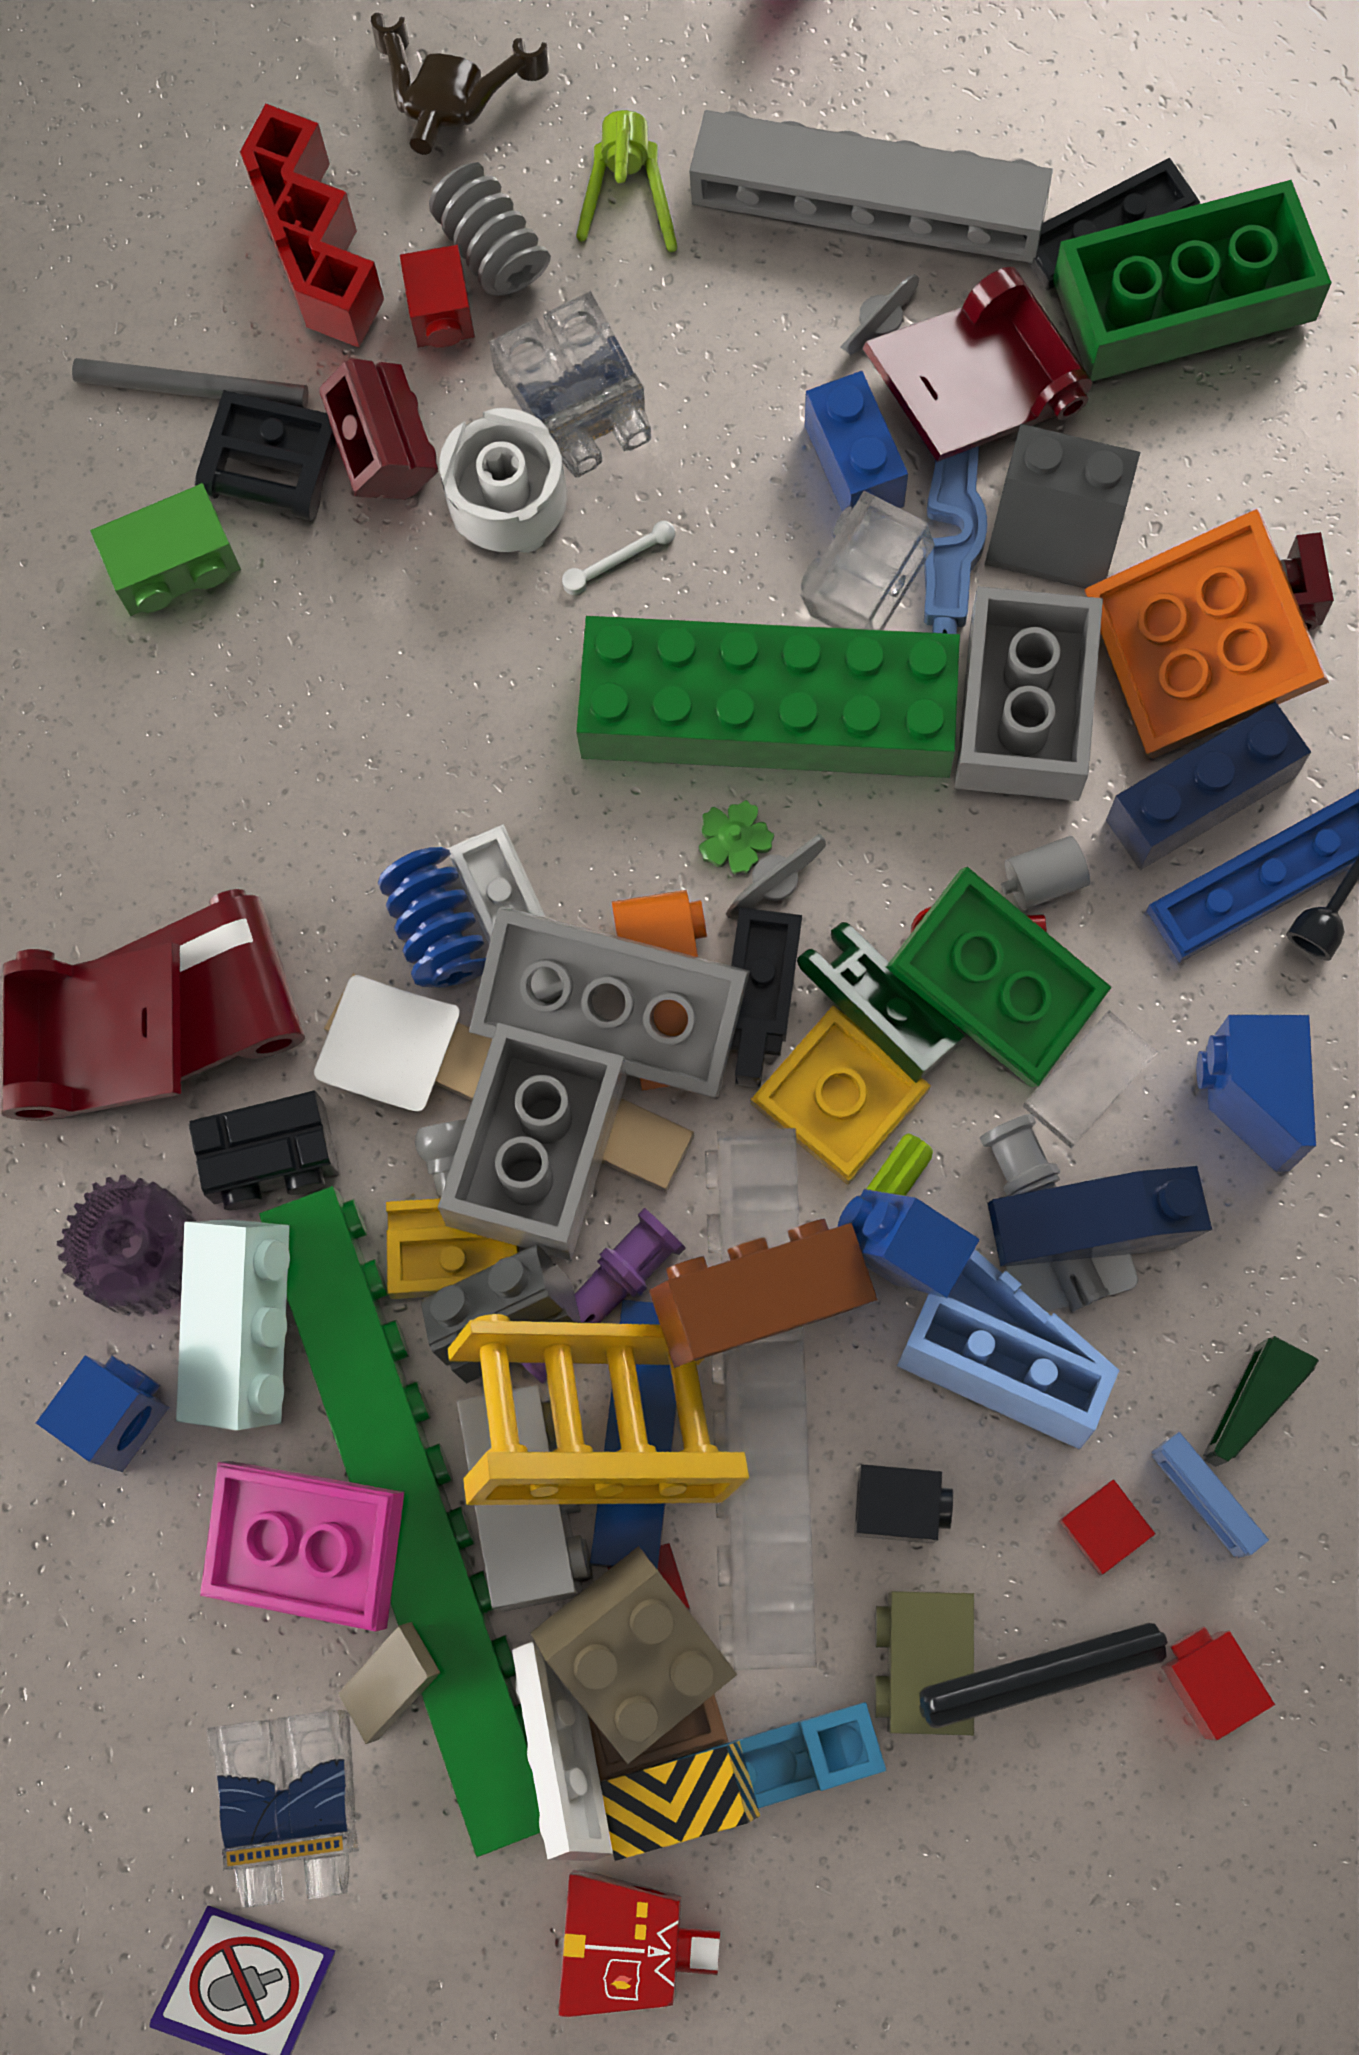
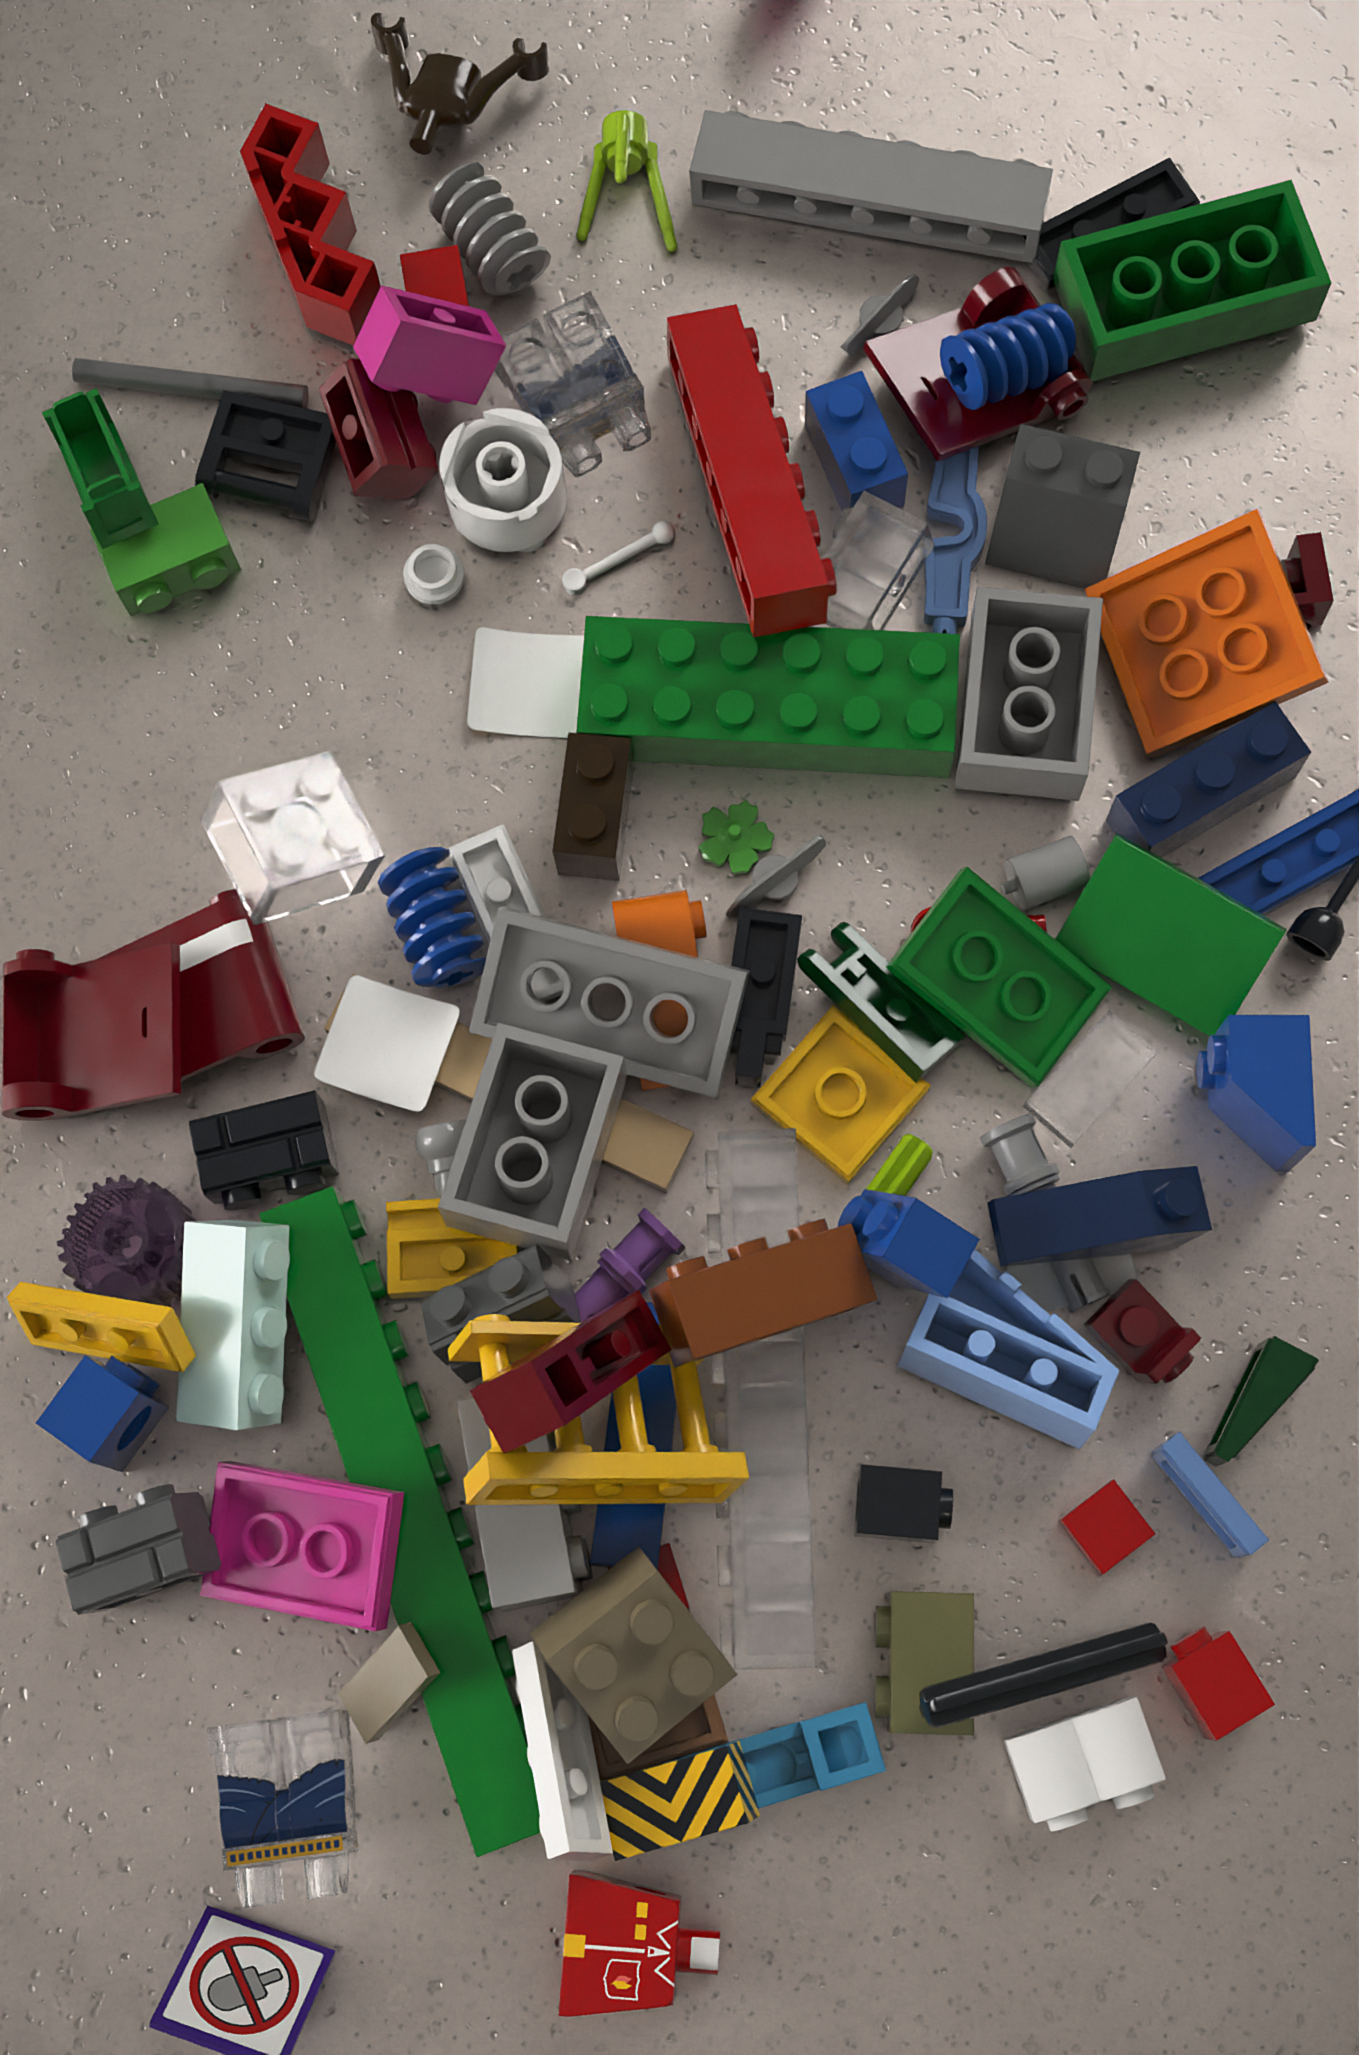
(100, 468): none -> green container
(101, 1326): none -> yellow tile
(137, 1551): none -> dark grey brick
(291, 837): none -> clear brick
(428, 346): none -> dark pink brick
(433, 574): none -> white plate
(525, 683): none -> white sticker
(570, 1373): none -> dark red slope
(593, 806): none -> dark brown brick
(748, 471): none -> red brick
(1008, 355): none -> blue piece
(1085, 1762): none -> white brick
(1143, 1335): none -> dark red bracket
(1169, 936): none -> green tile

